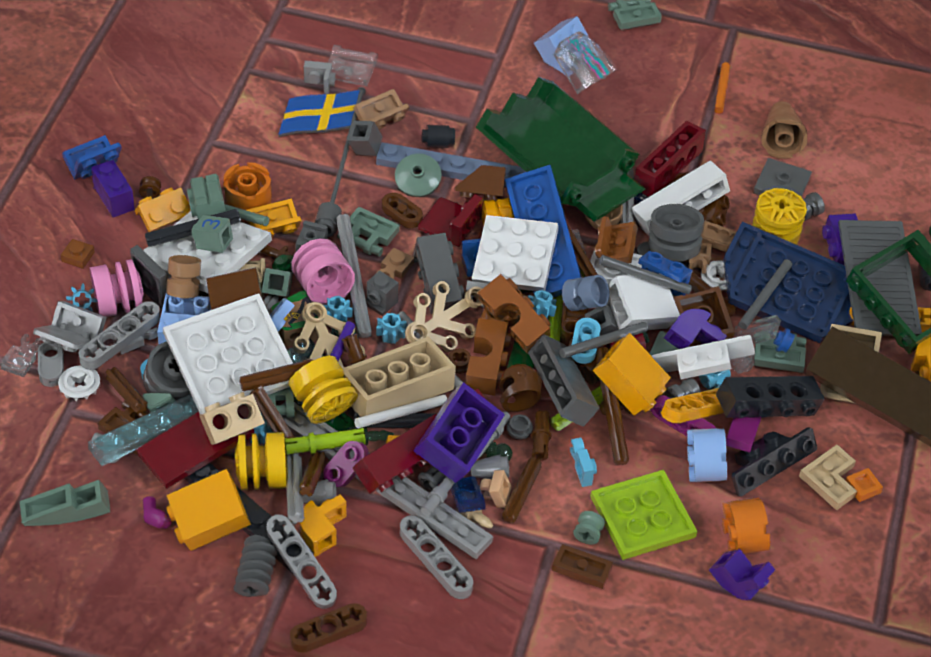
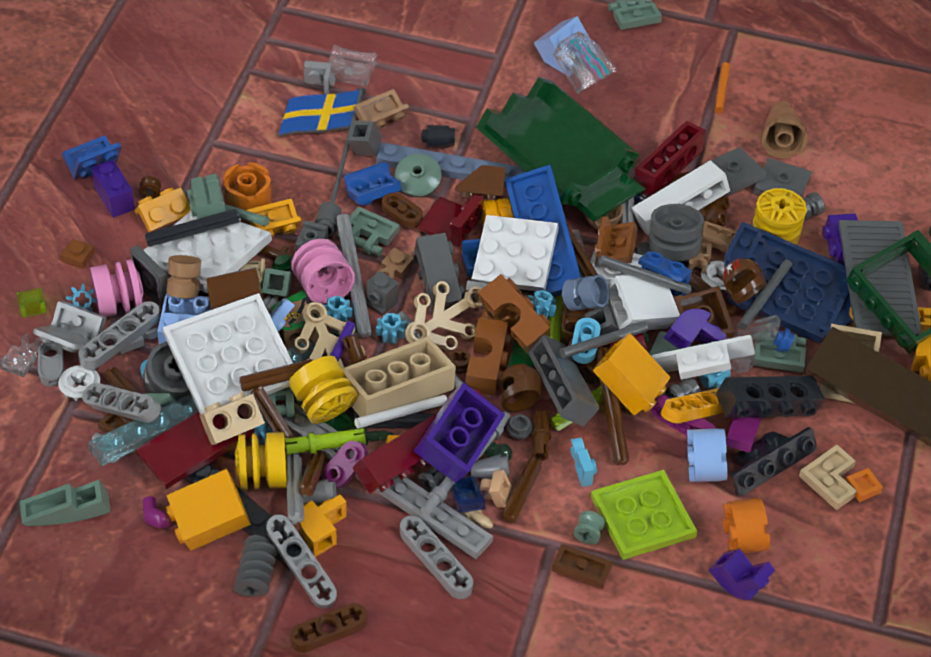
(31, 302): none -> clear neon green brick
(119, 405): none -> light grey beam
(212, 233): sand green brick -> none
(371, 183): none -> blue bracket
(739, 169): none -> dark grey plate
(743, 279): none -> reddish brown helmet

